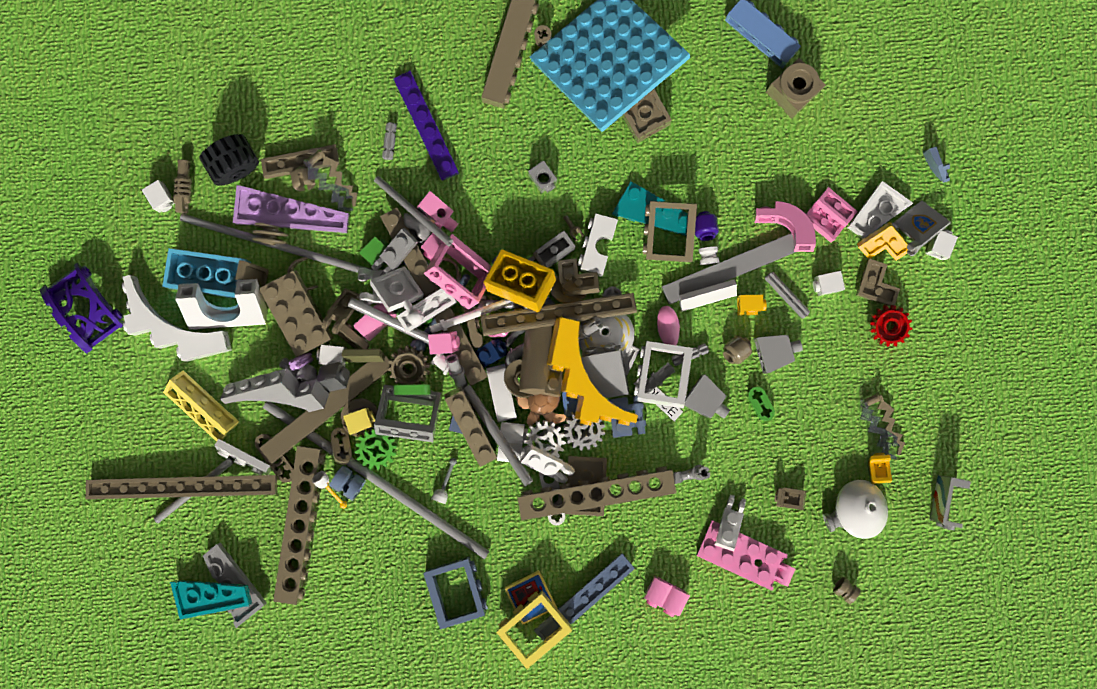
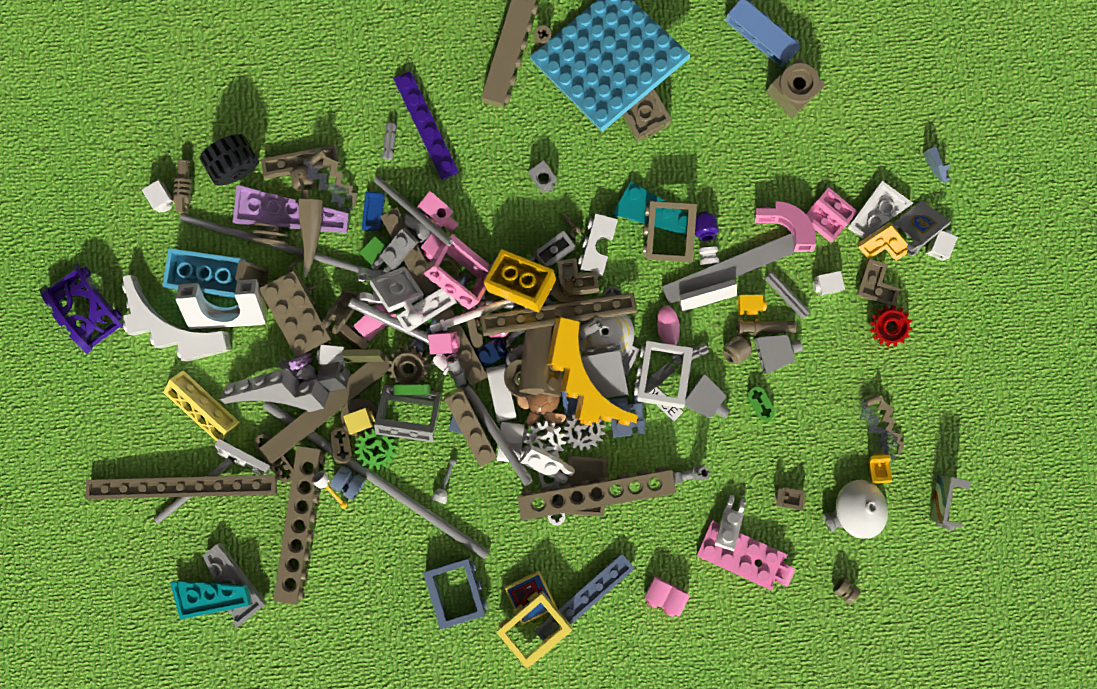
(310, 223): none -> dark tan piece
(372, 211): none -> blue tile
(756, 327): none -> dark tan pin

